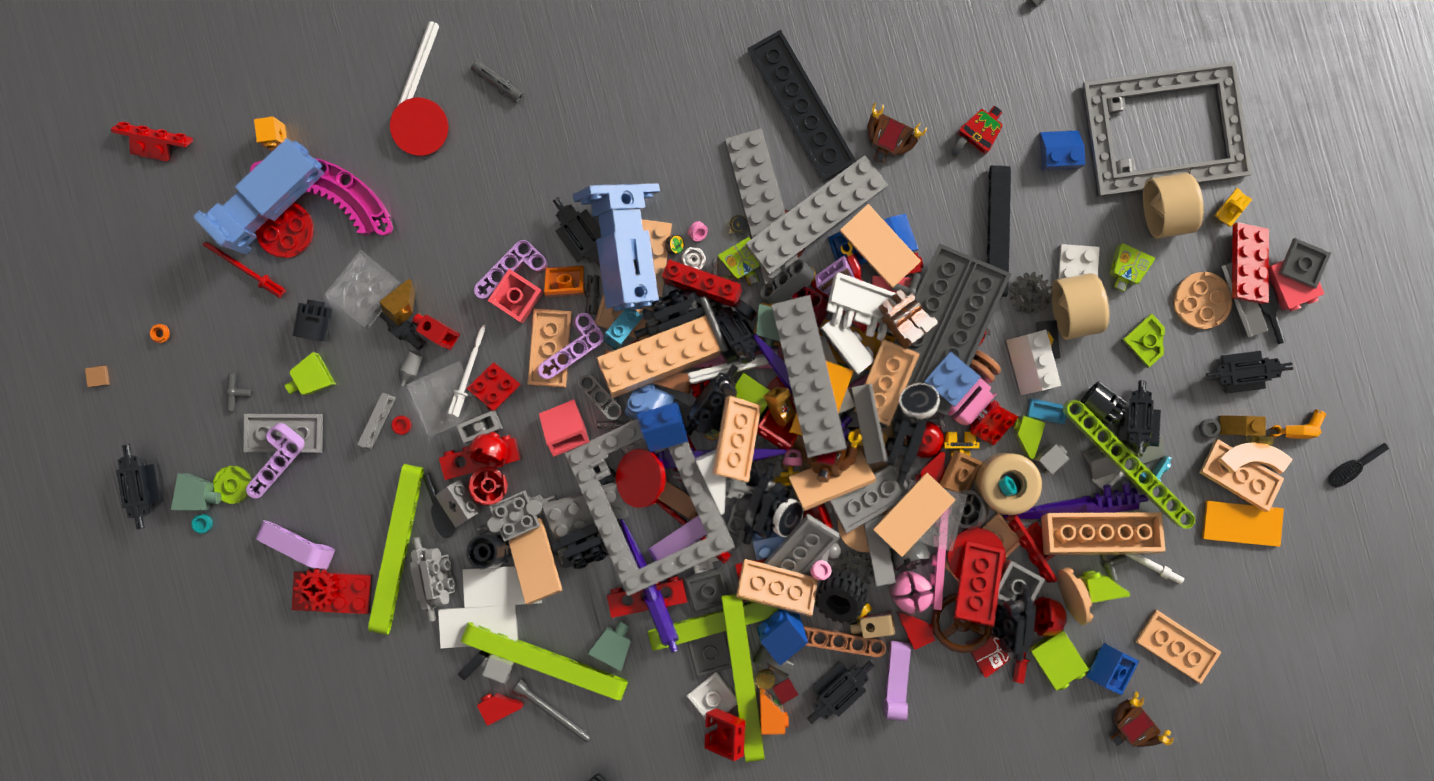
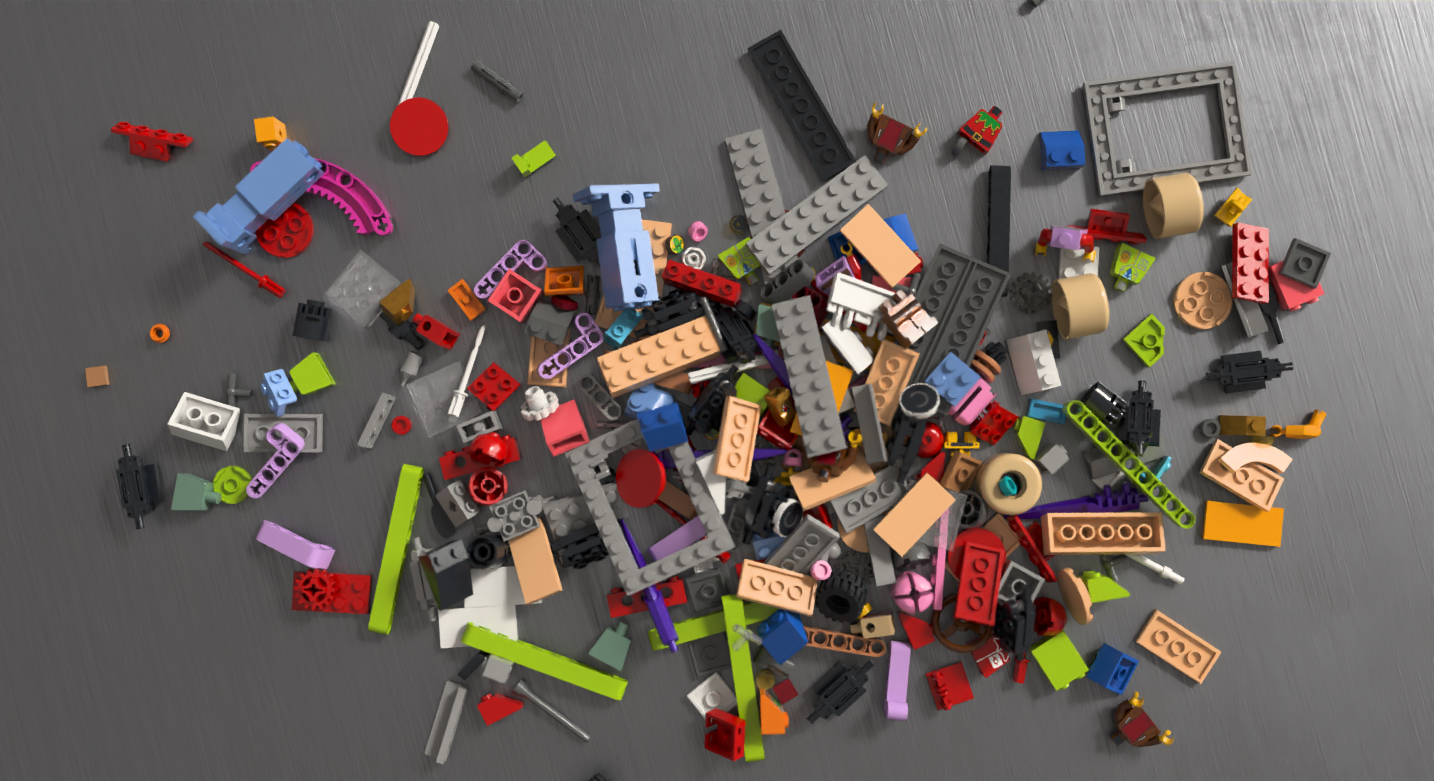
(201, 523): teal tile -> none
(204, 421): none -> white slope
(278, 391): none -> light blue bracket
(446, 721): none -> light grey panel
(448, 573): none -> black slope
(467, 299): none -> orange plate
(534, 158): none -> lime bracket
(538, 404): none -> white plant
(549, 322): none -> dark grey slope
(564, 302): none -> dark red tile
(746, 634): none -> clear piece
(949, 686): none -> red hinge
(996, 352): none -> black gear
(1066, 238): none -> torso
(1111, 226): none -> red bracket
(1351, 469): black piece -> none

